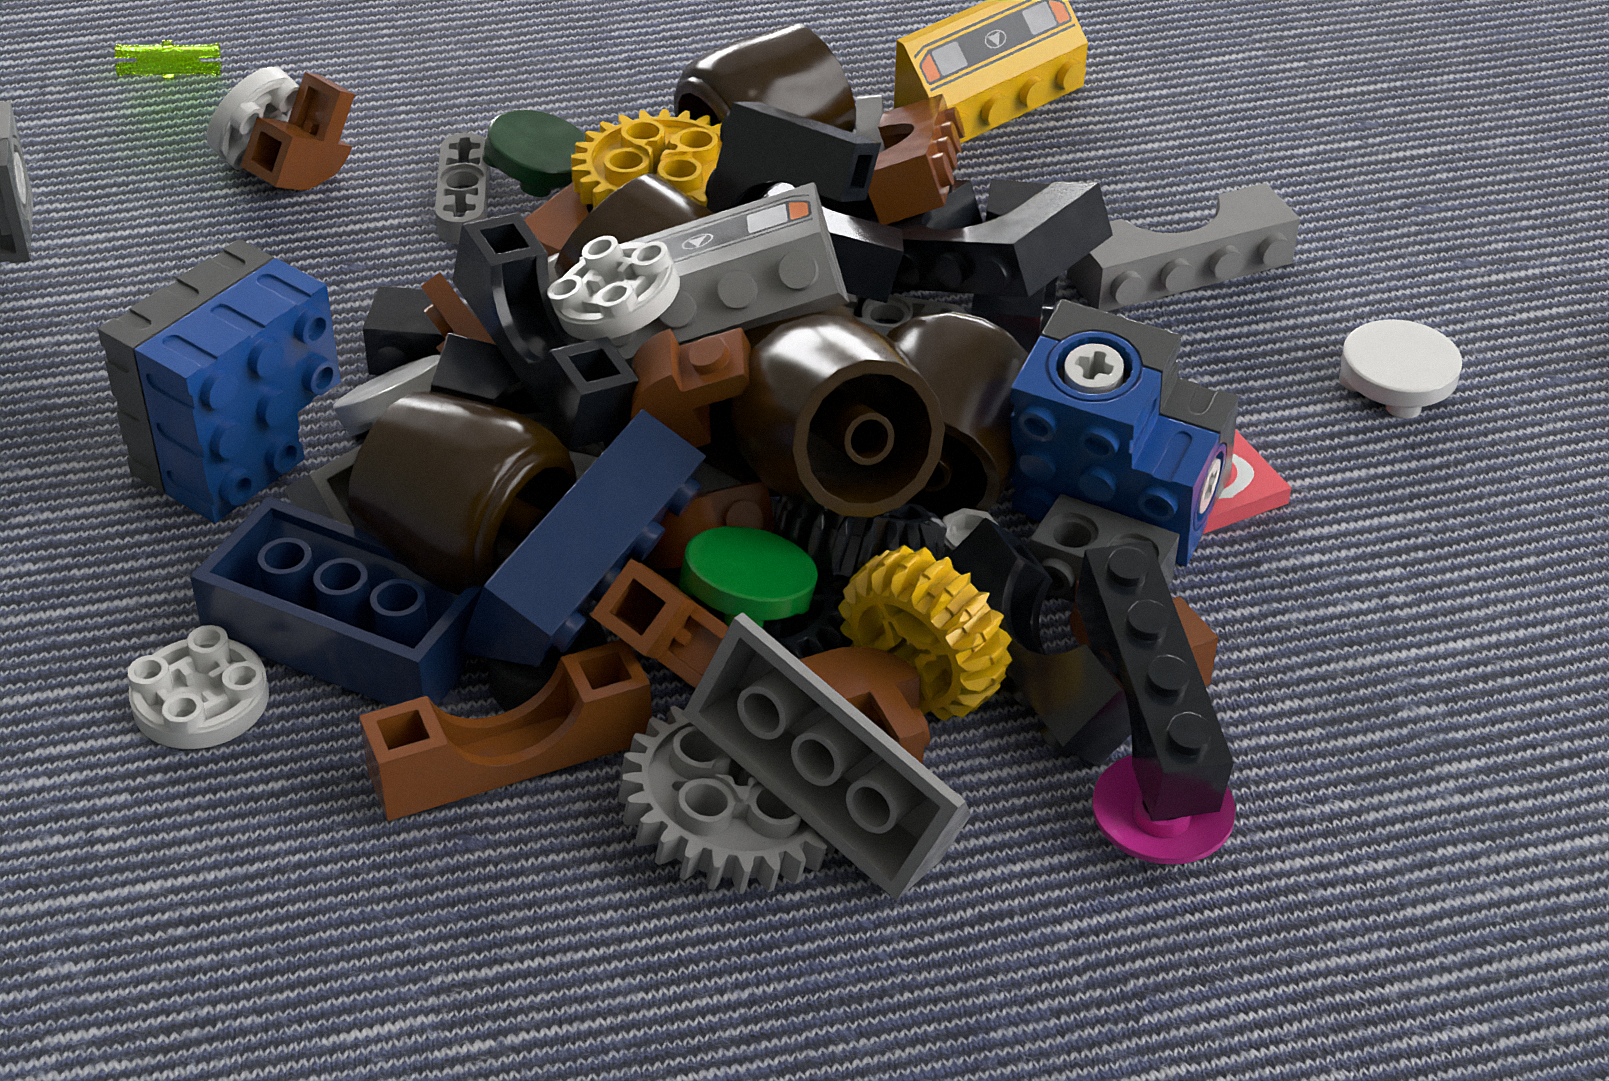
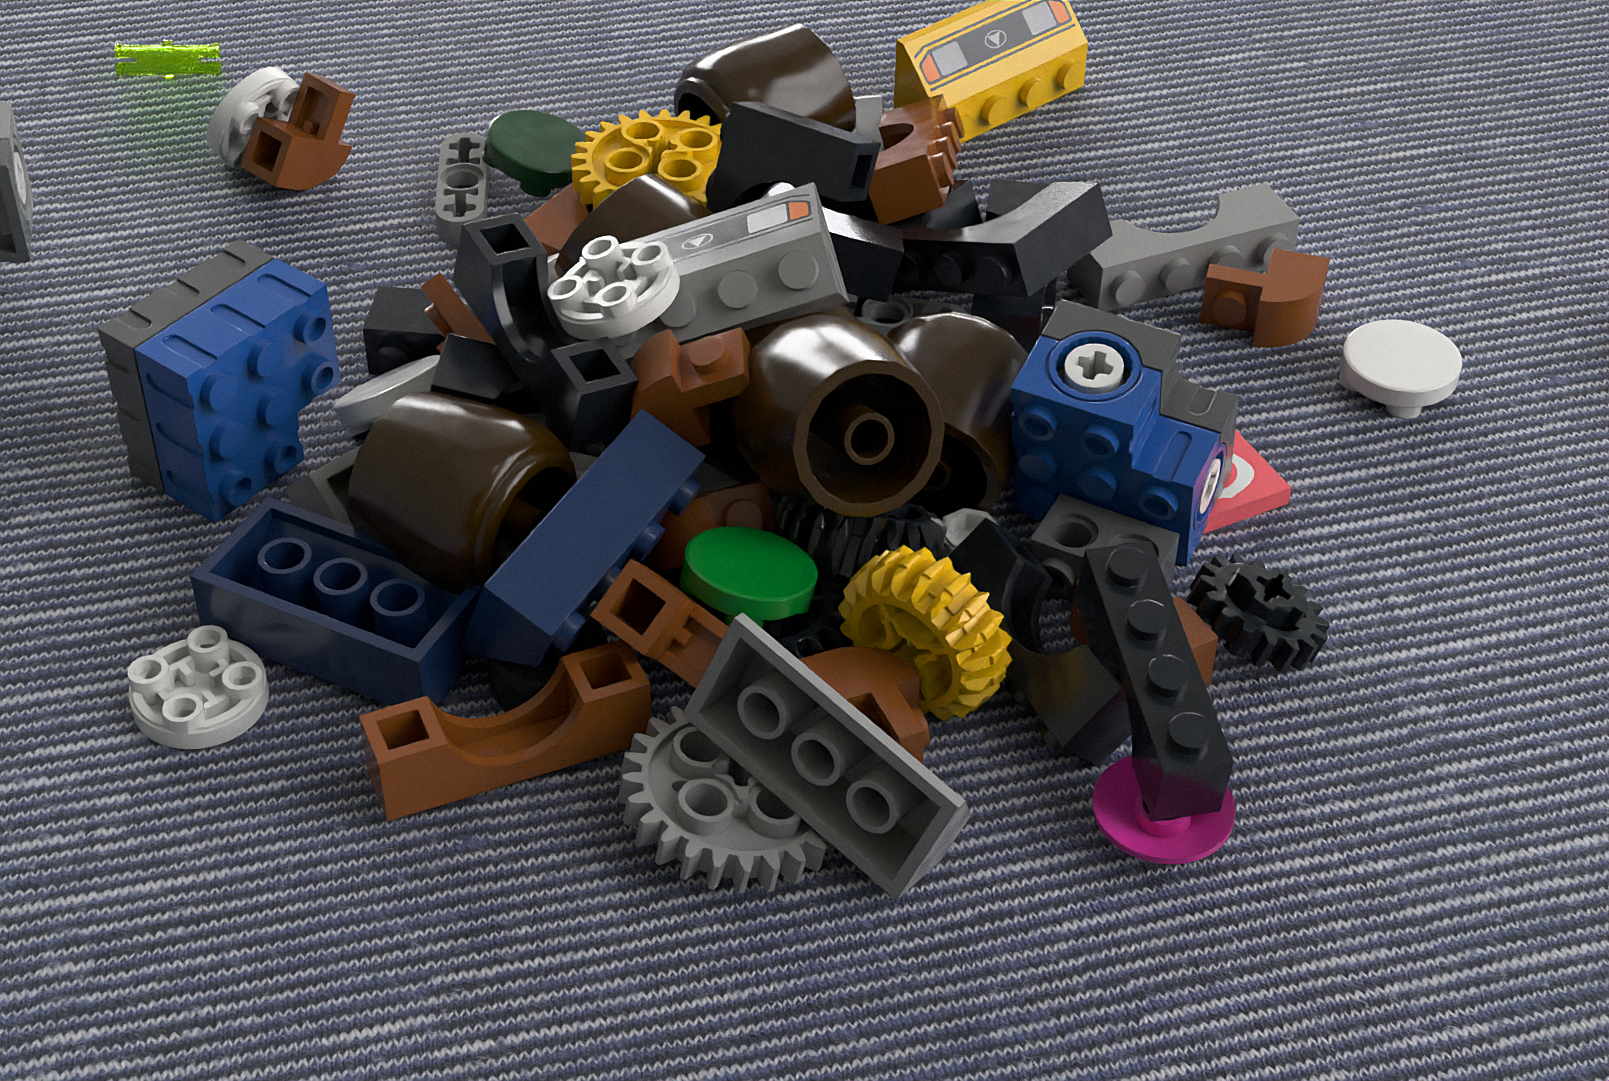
(1258, 612): none -> black gear
(1274, 305): none -> dark orange brick

